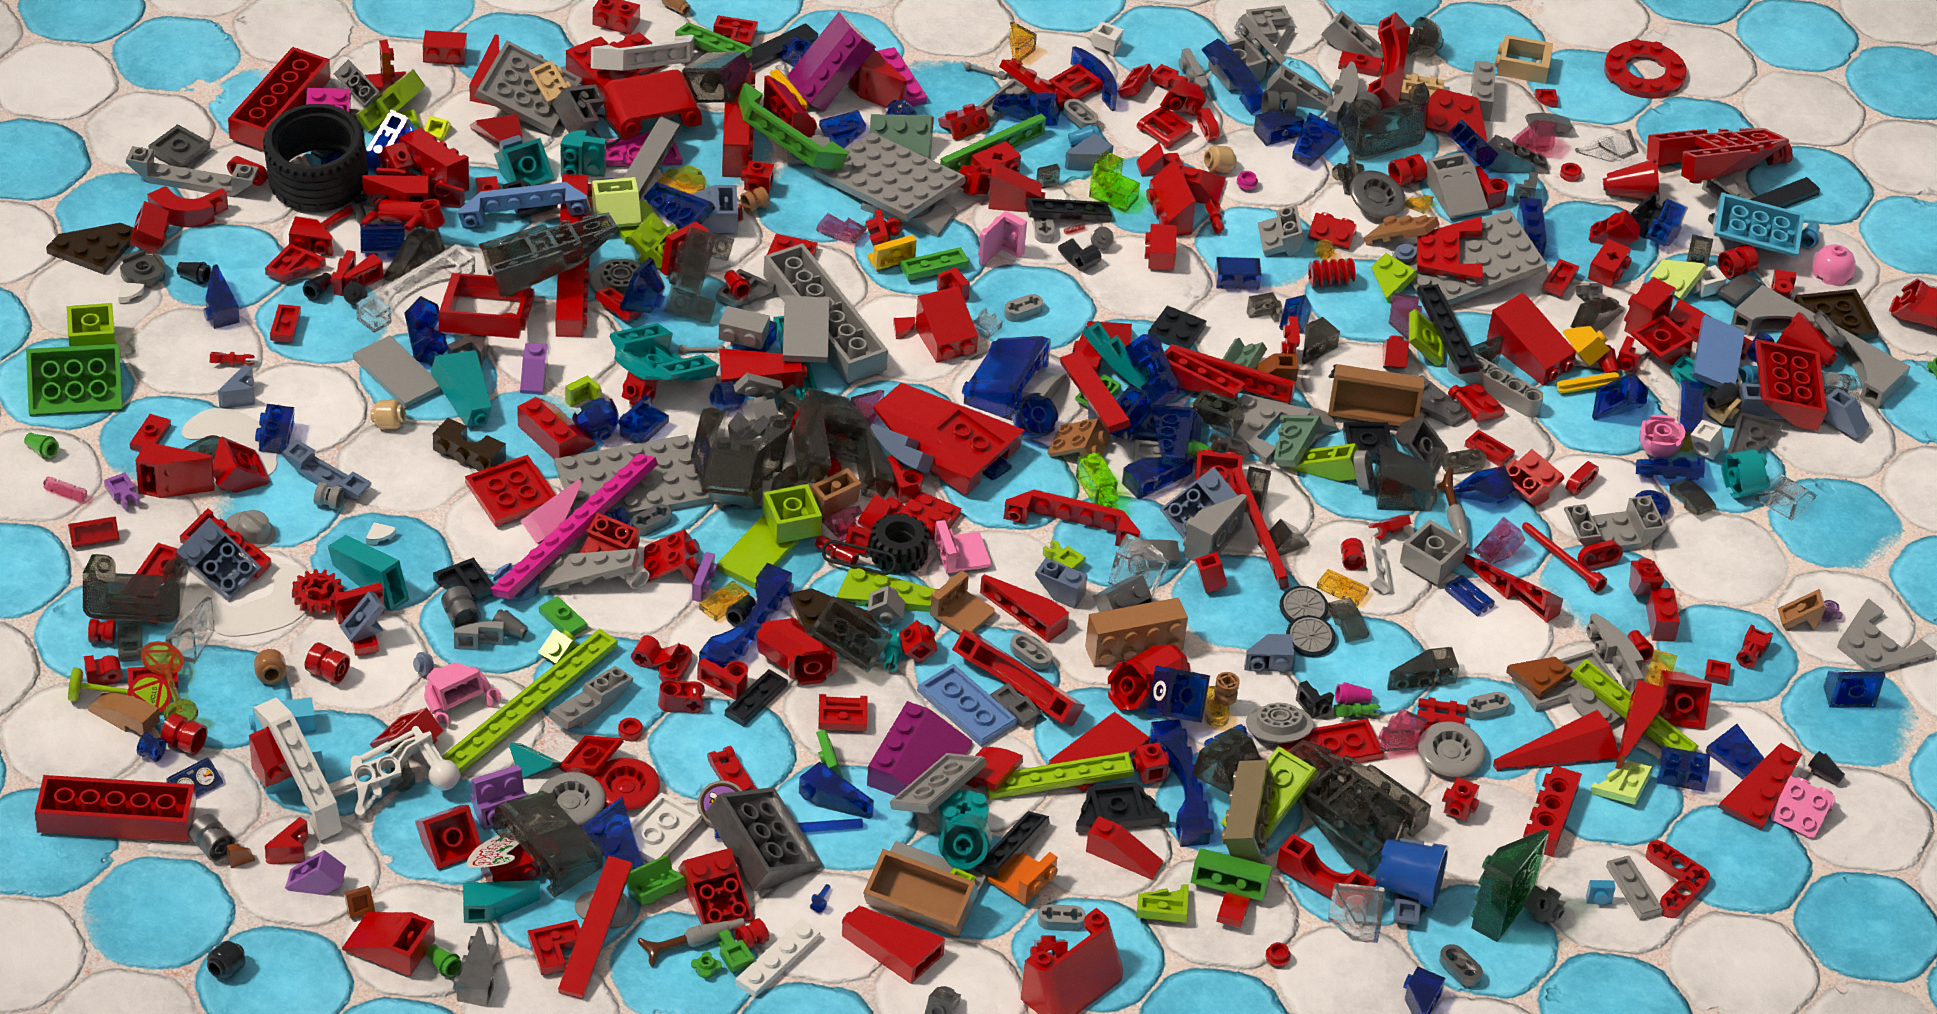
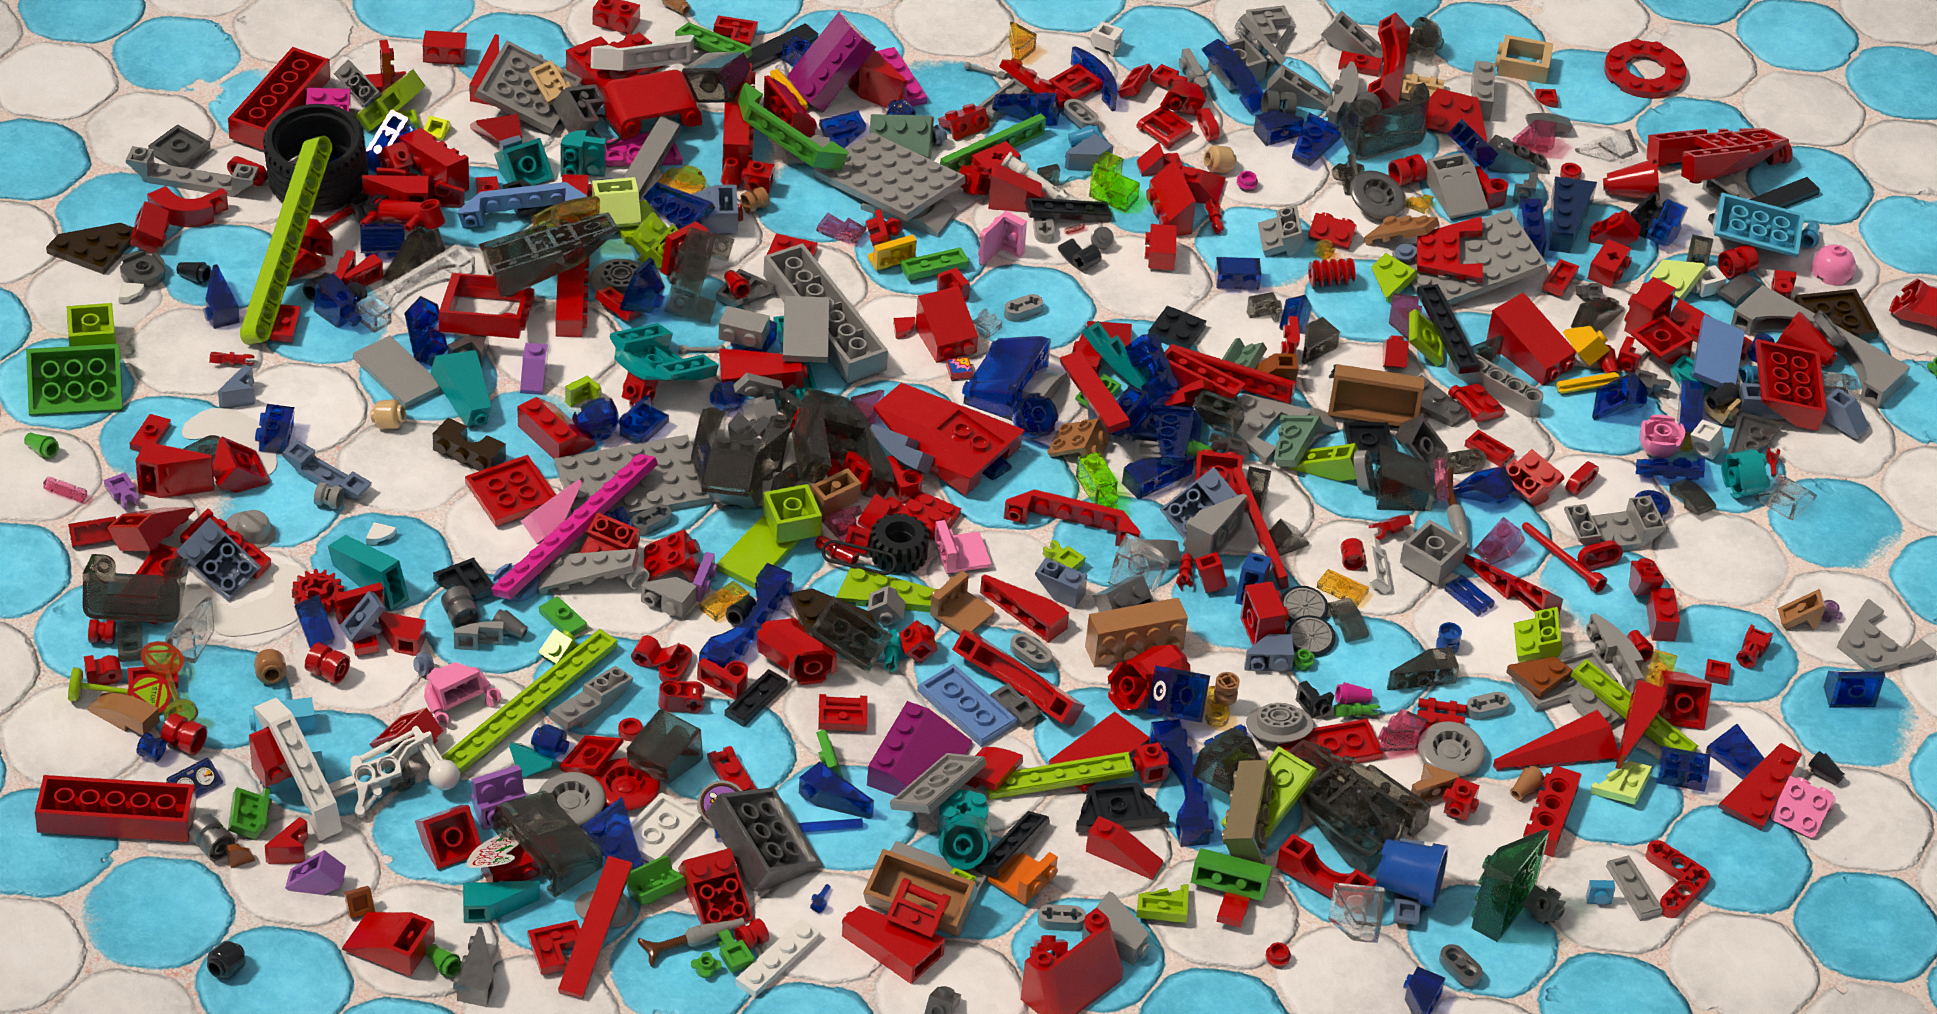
(147, 528): none -> red slope
(249, 812): none -> bright green bracket
(285, 241): none -> lime beam
(314, 621): none -> clear blue slope
(336, 302): none -> clear blue torso
(403, 633): none -> red slope
(550, 741): none -> clear blue head
(569, 210): none -> clear yellow slope
(666, 747): none -> clear smoke slope
(669, 595): none -> light grey slope
(731, 172): none -> red cone
(858, 467): none -> red slope
(916, 916): none -> red plate
(939, 135): none -> sand blue plate
(959, 368): none -> tile
(1022, 168): none -> white pin
(1127, 931): none -> light grey slope
(1185, 571): none -> red piece
(1186, 396): none -> red slope
(1253, 571): none -> blue torso
(1263, 611): none -> red brick
(1303, 659): none -> bright green plate
(1433, 783): none -> medium nougat slope
(1441, 479): none -> clear pink axle
(1449, 636): none -> blue wheel
(1529, 780): none -> medium nougat cone
(1539, 636): none -> lime brick
(1568, 210): none -> dark blue wedge
(1654, 384): none -> flat silver plate
(1772, 459): none -> red hand

